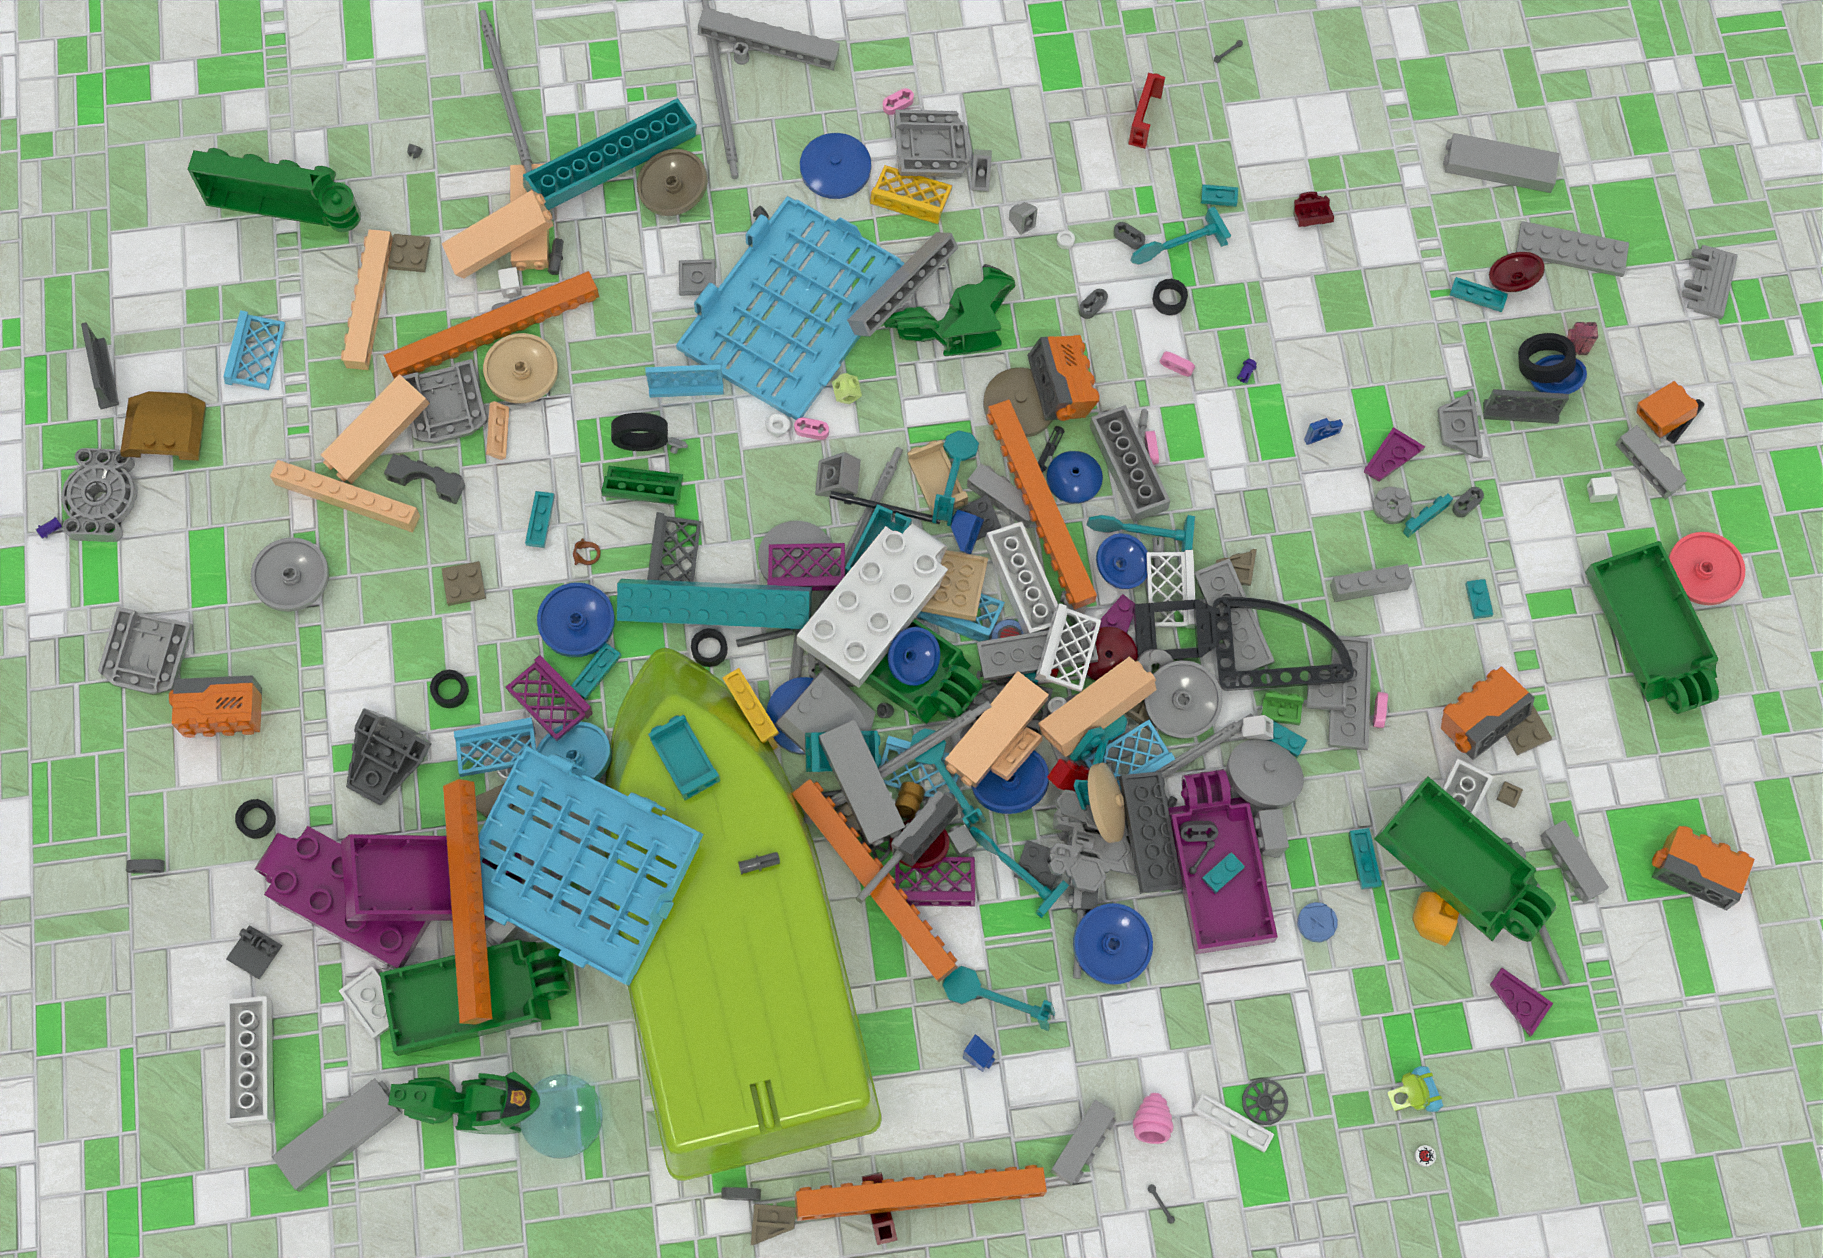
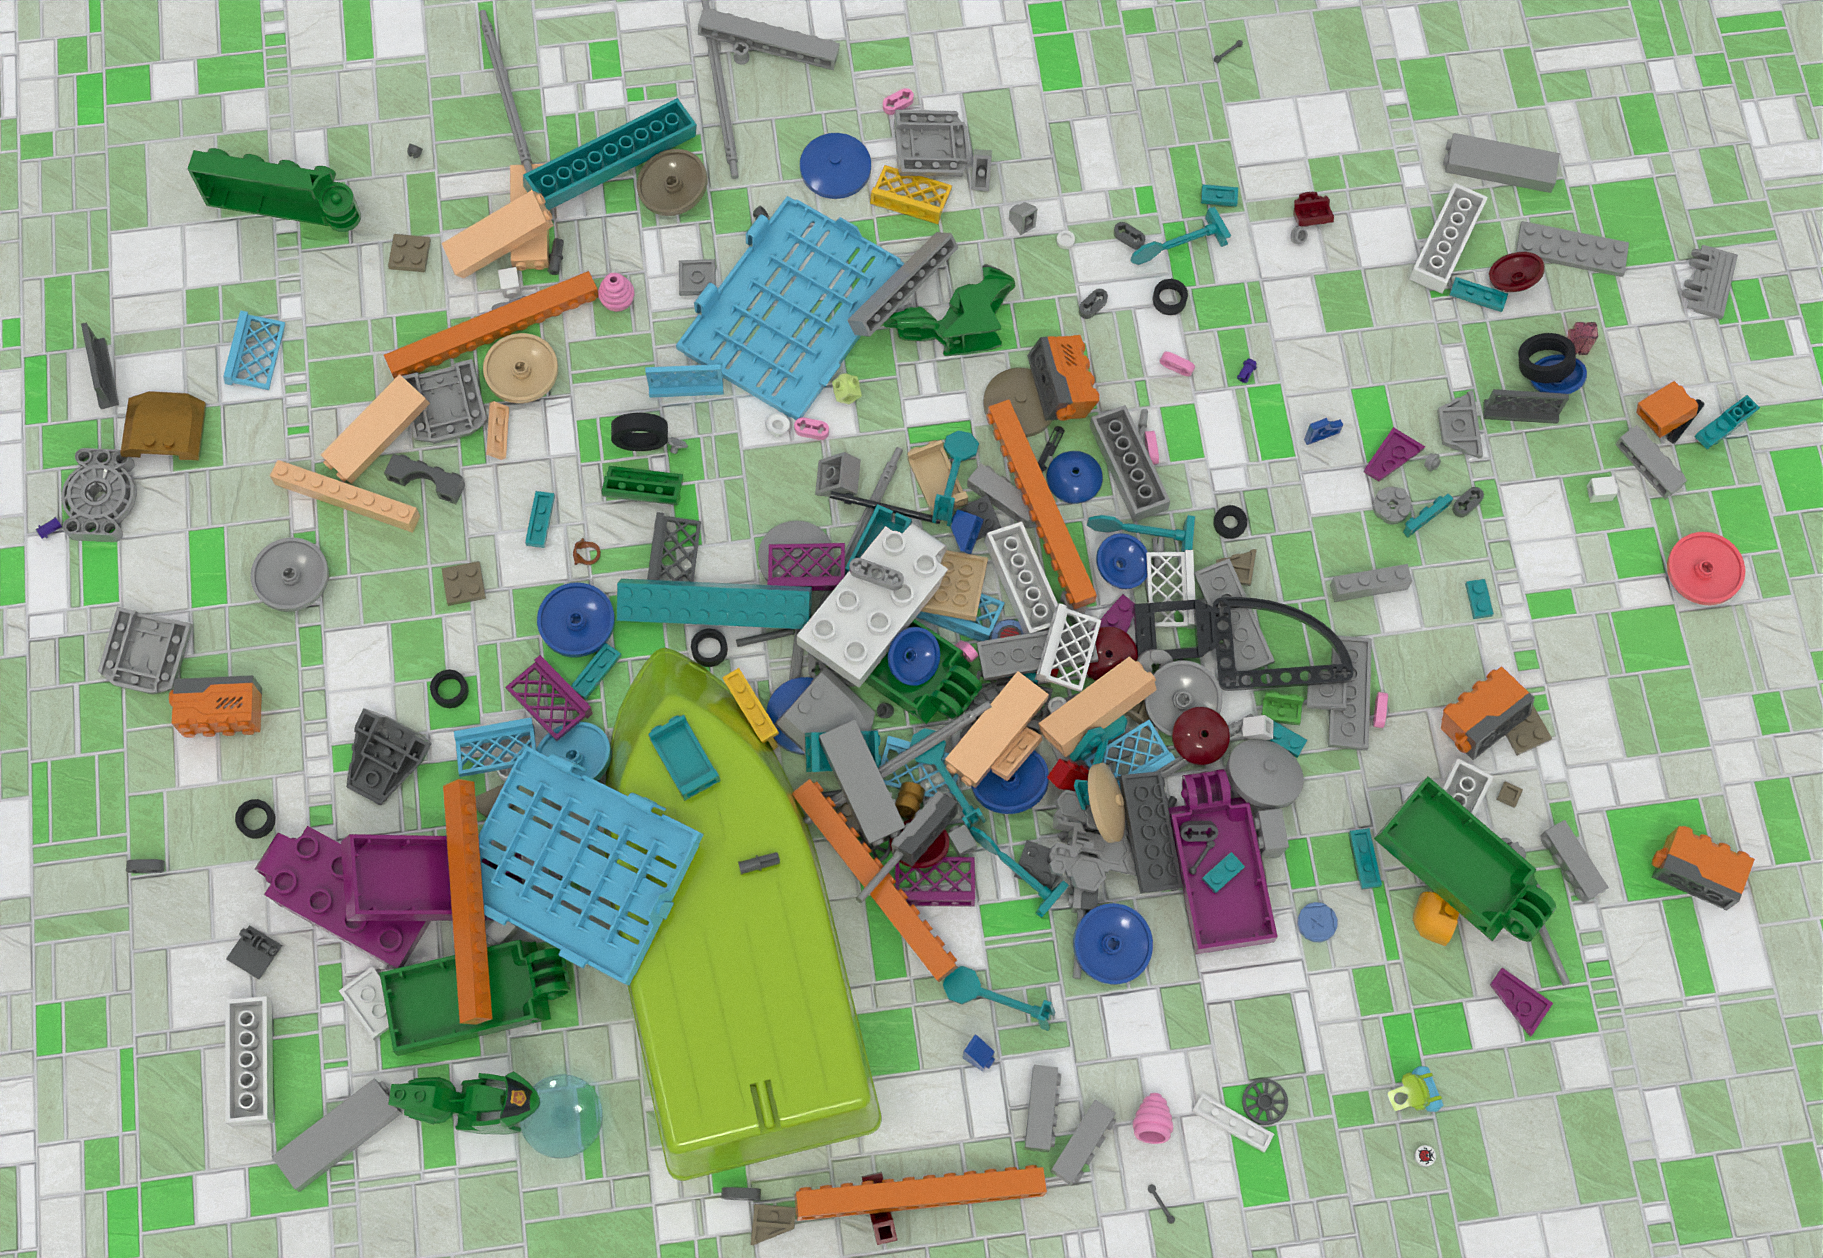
(368, 300): light nougat brick -> none
(616, 292): none -> bright pink piece
(878, 581): none -> light grey beam
(968, 651): none -> bright pink beam
(1041, 1108): none -> light grey brick
(1140, 130): red panel -> none
(1190, 742): none -> dark red dish
(1230, 510): none -> black tyre
(1298, 235): none -> light grey plate
(1432, 462): none -> light grey plate
(1448, 238): none -> white brick
(1656, 627): green plate -> none
(1727, 422): none -> teal slope

